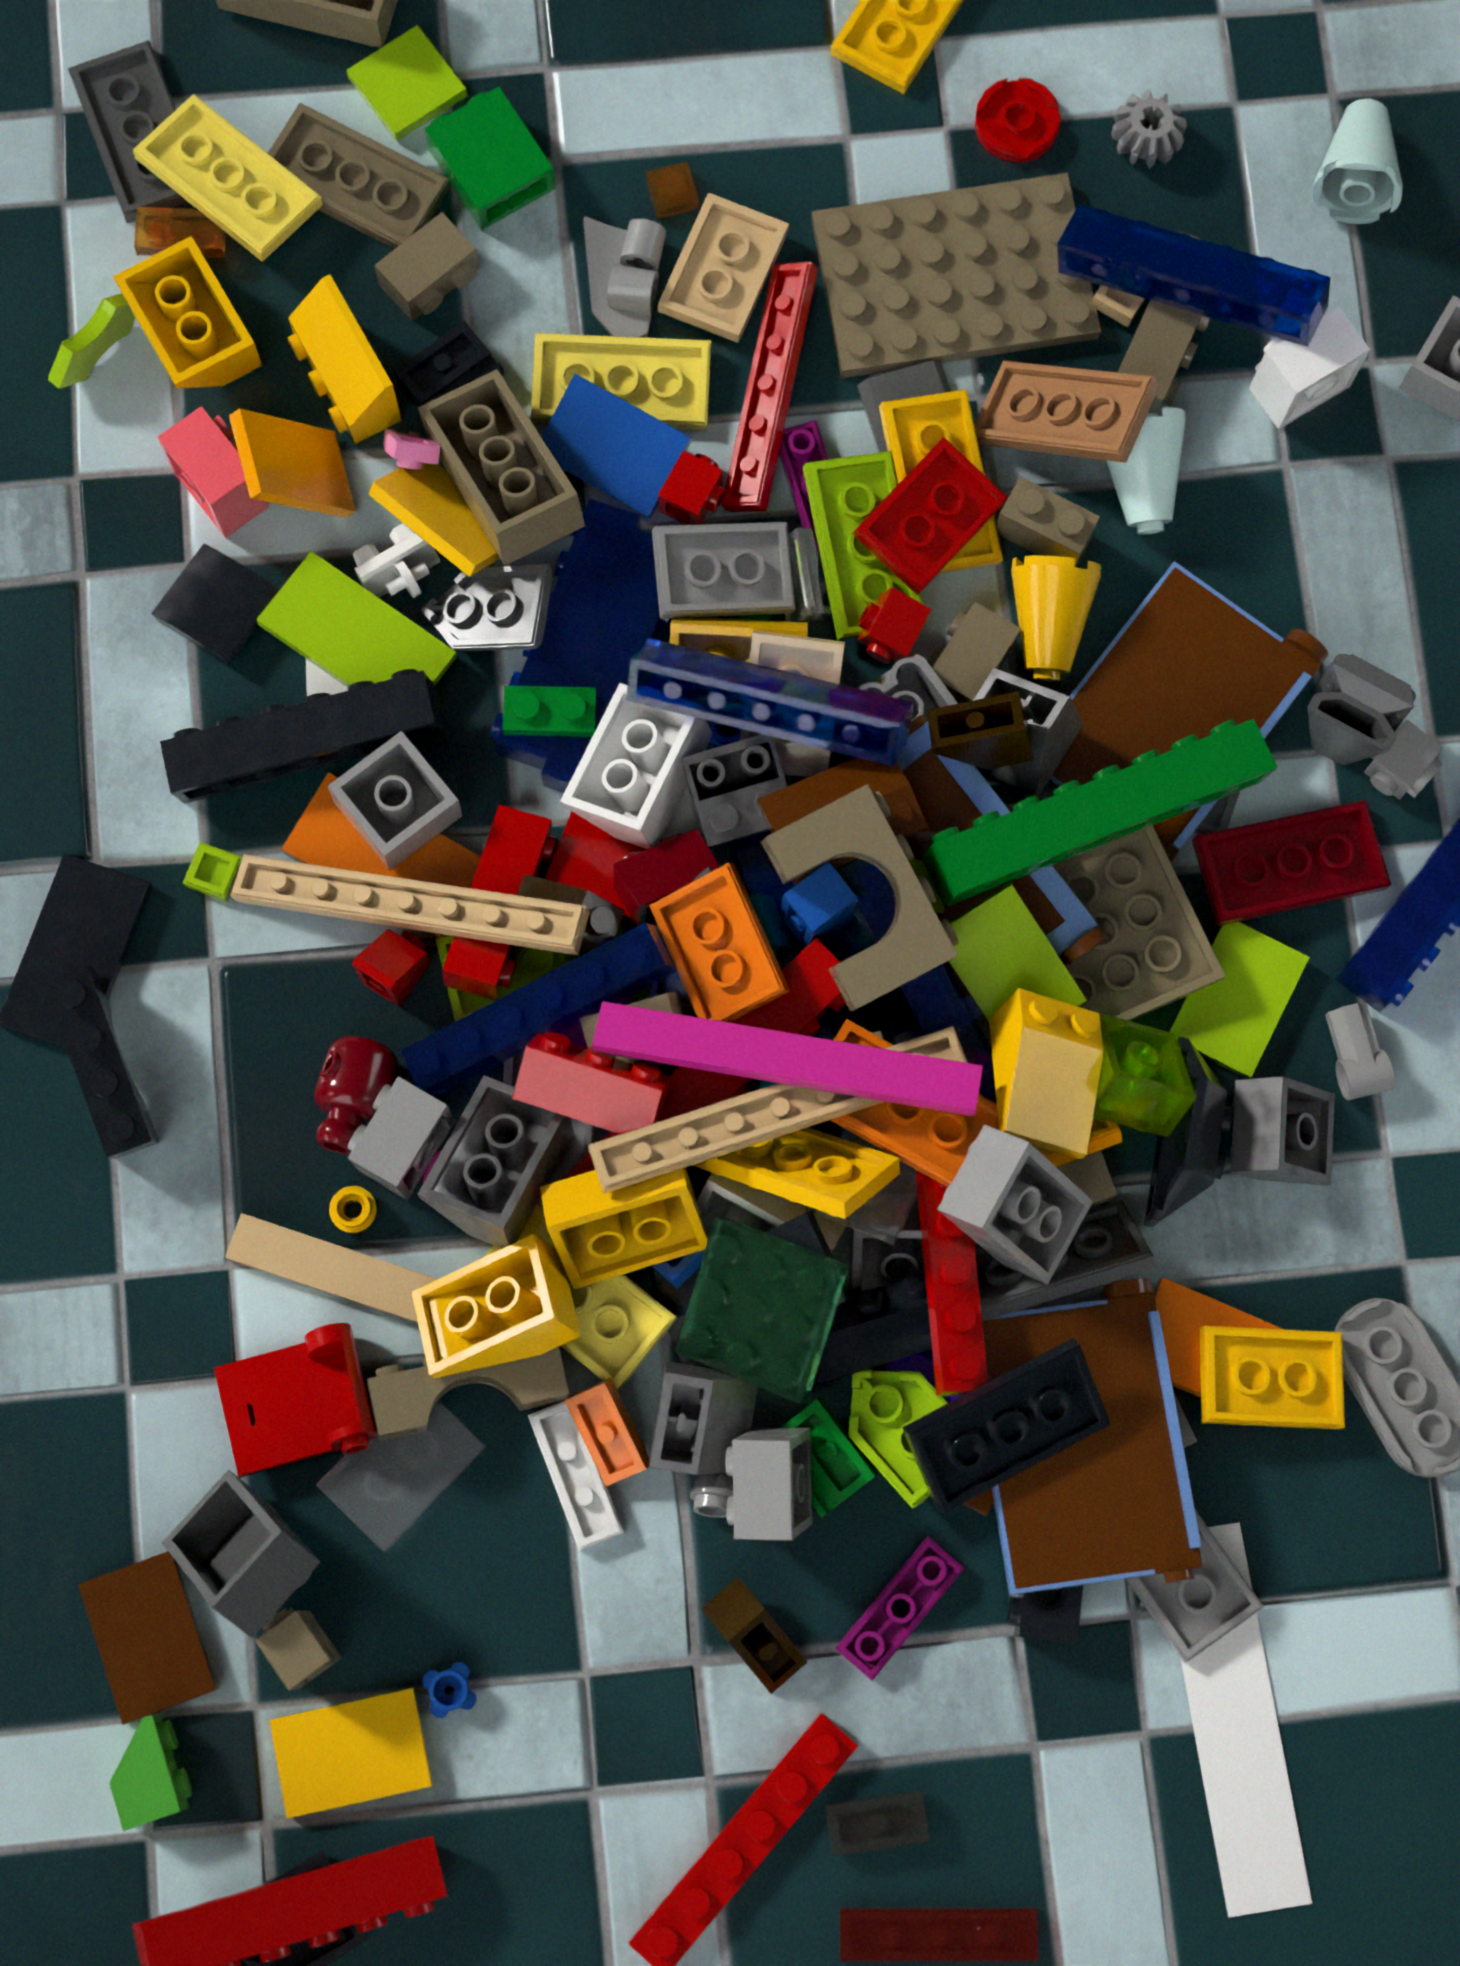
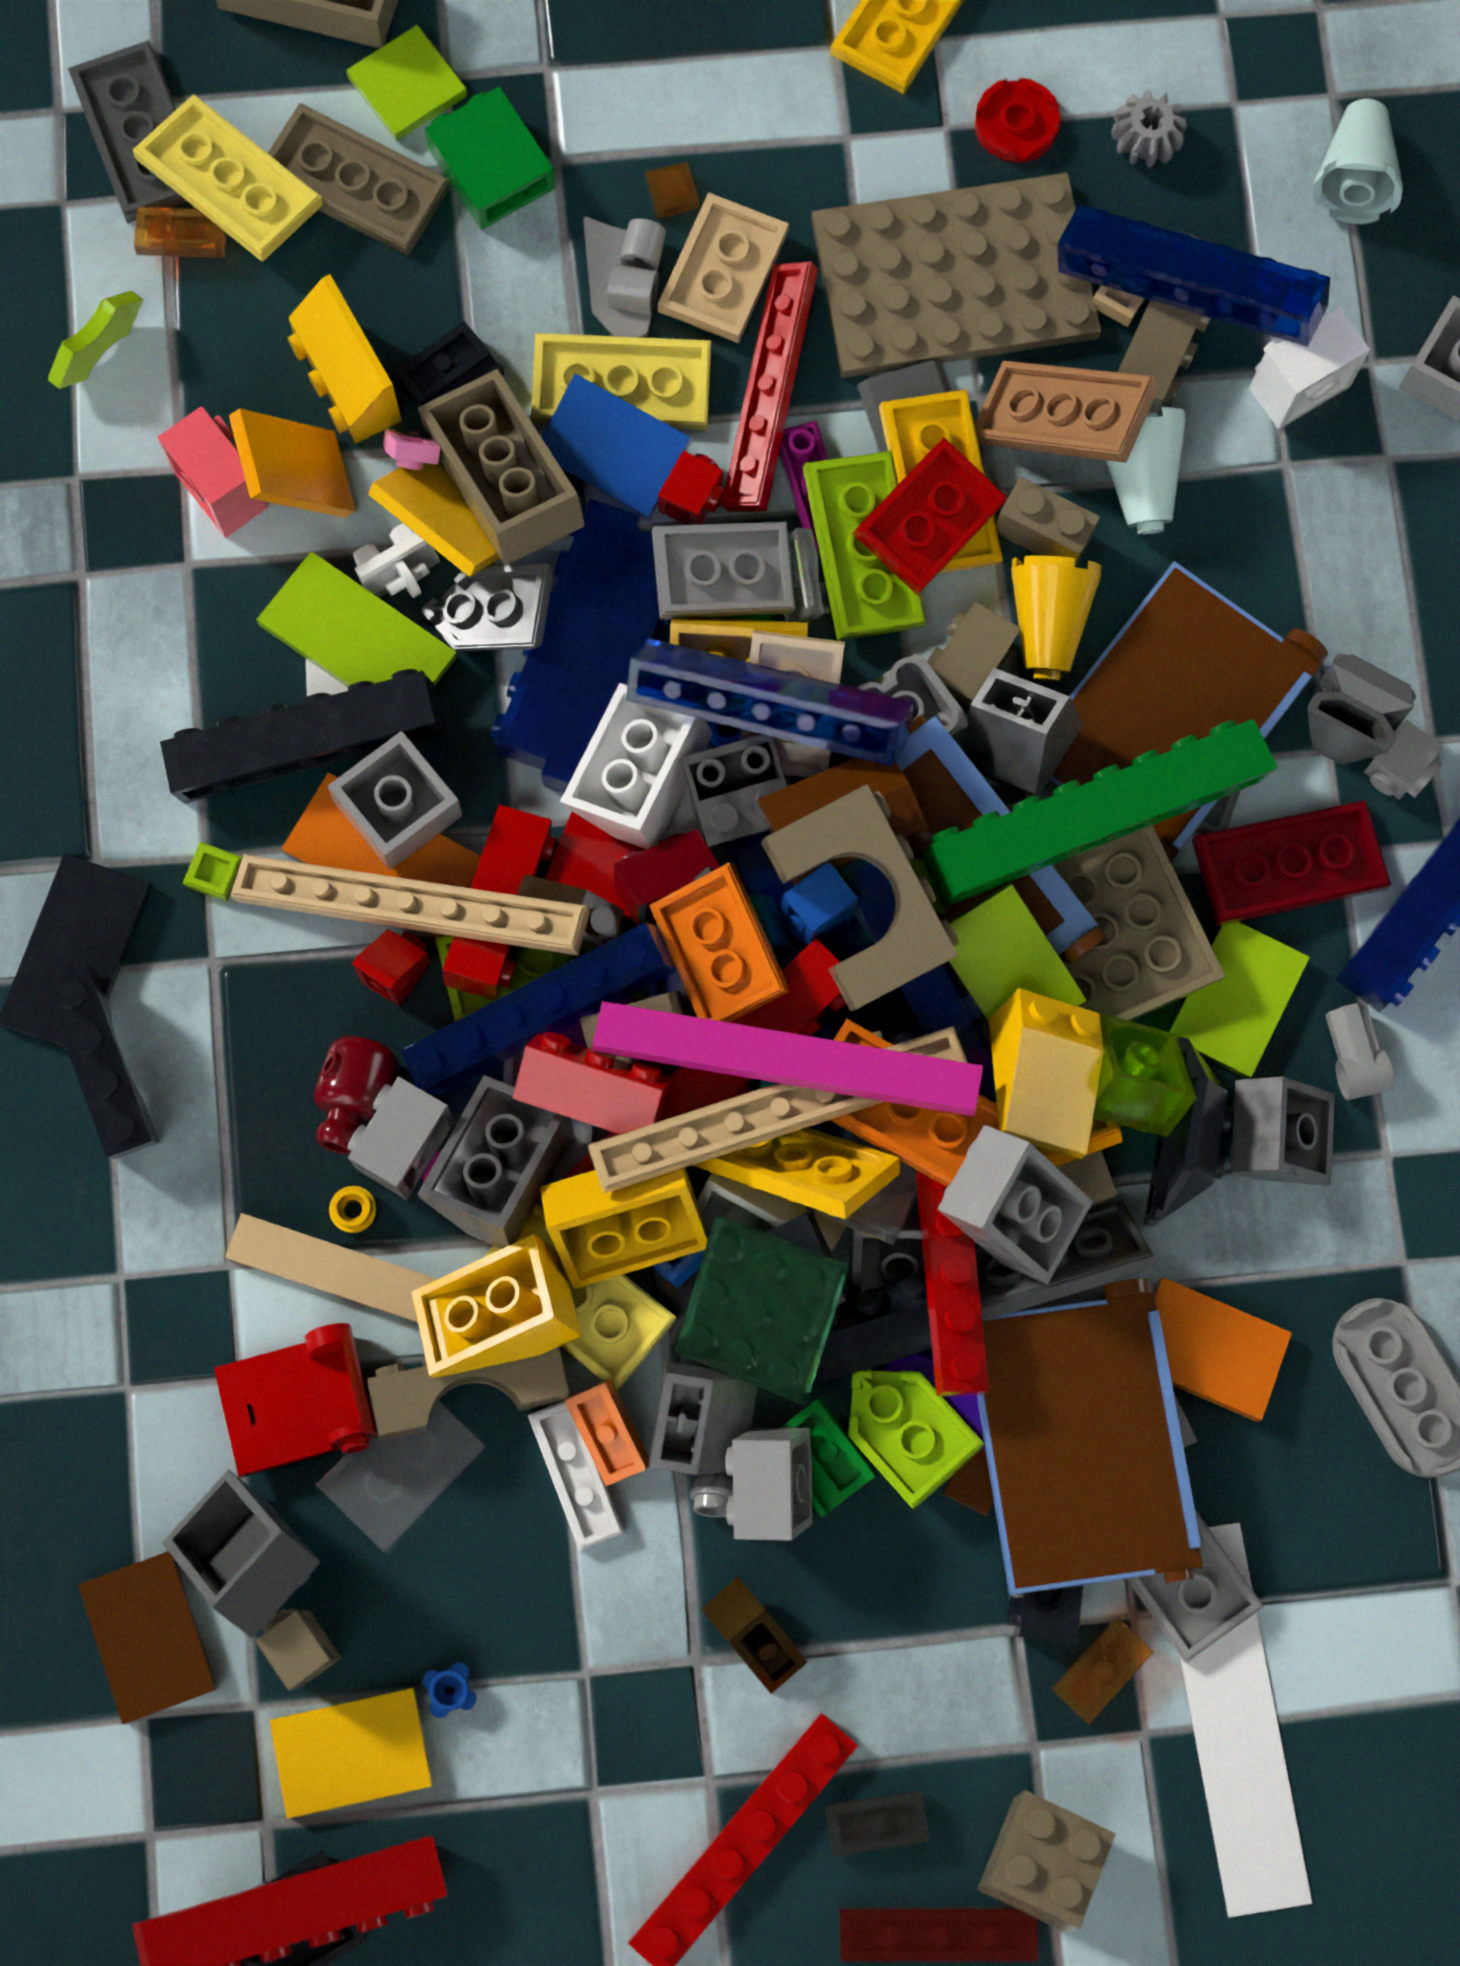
(147, 1777): bright green slope -> none
(188, 317): yellow slope -> none
(215, 603): black slope -> none
(427, 267): dark tan brick -> none
(549, 711): green plate -> none
(879, 1632): magenta tile -> none
(891, 625): red brick -> none
(982, 731): dark brown slope -> none
(1006, 1425): black tile -> none
(1046, 1861): none -> dark tan brick
(1102, 1670): none -> clear orange plate
(1271, 1377): yellow tile -> none

